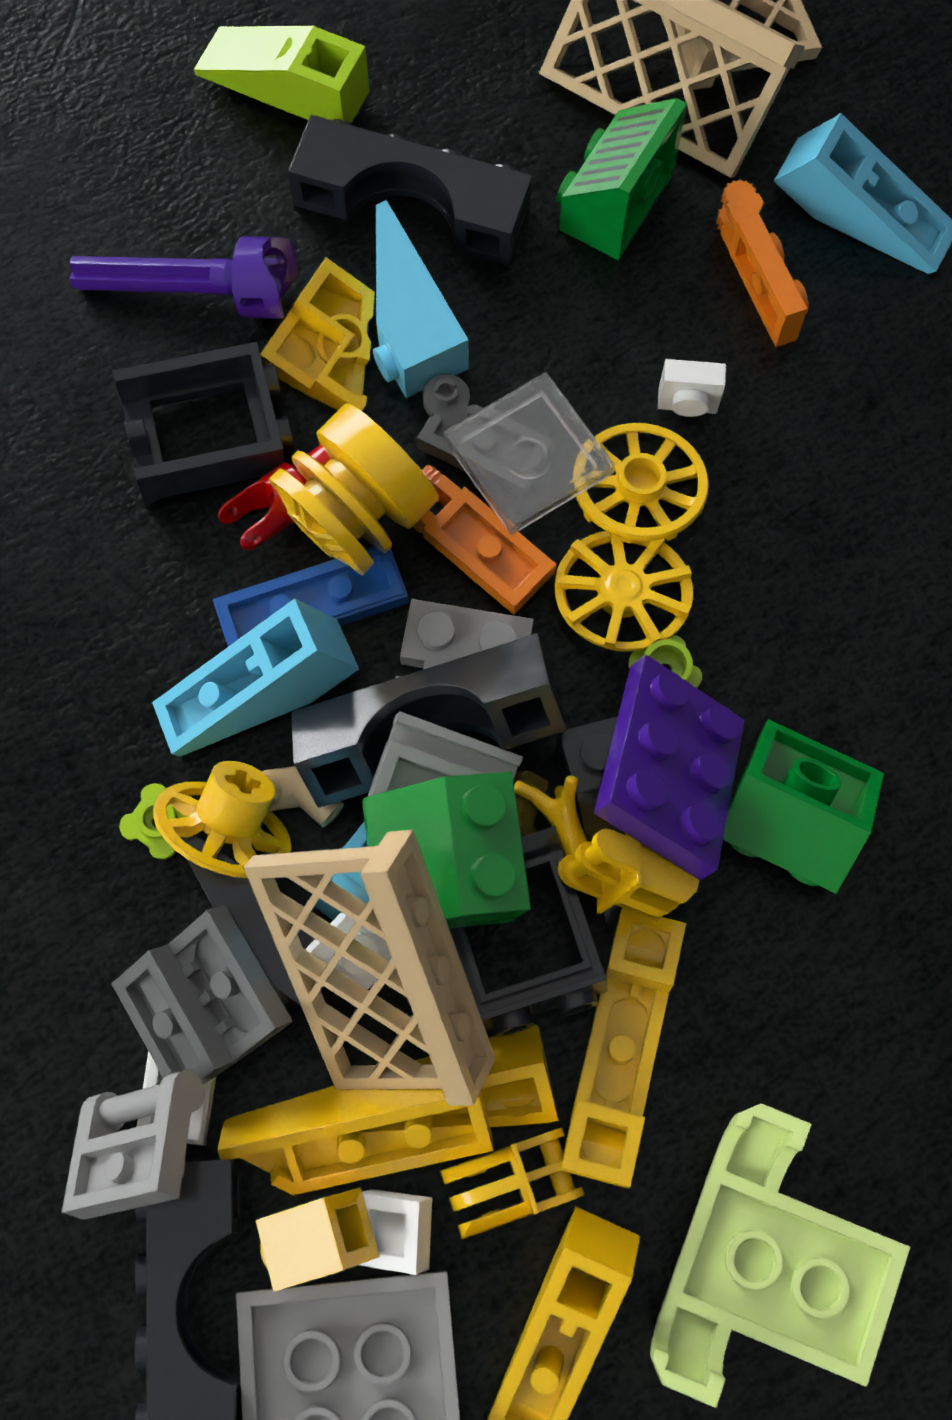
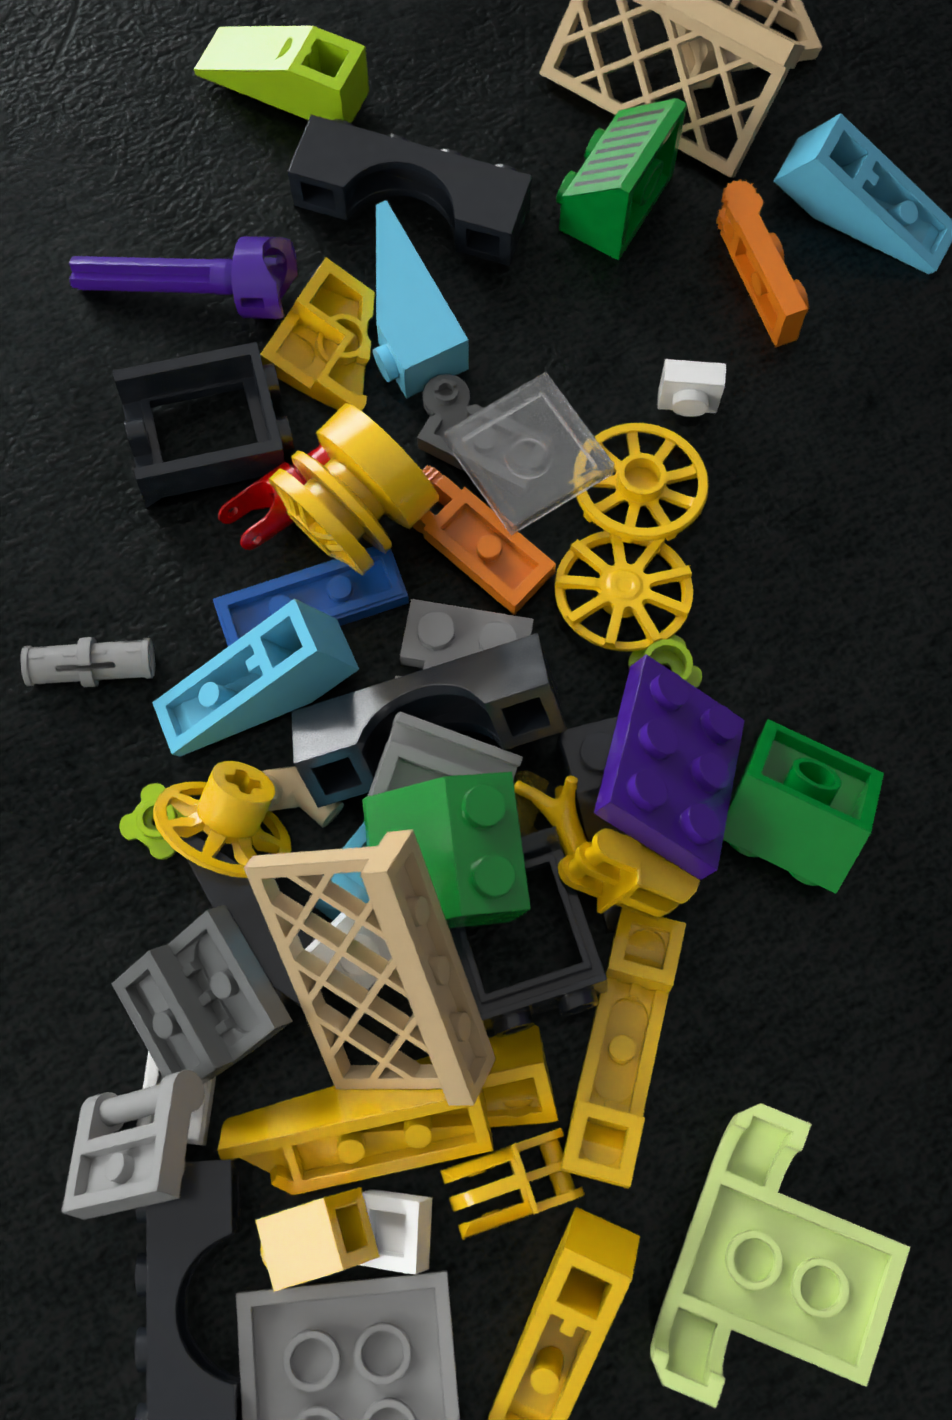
(88, 662): none -> light grey pin

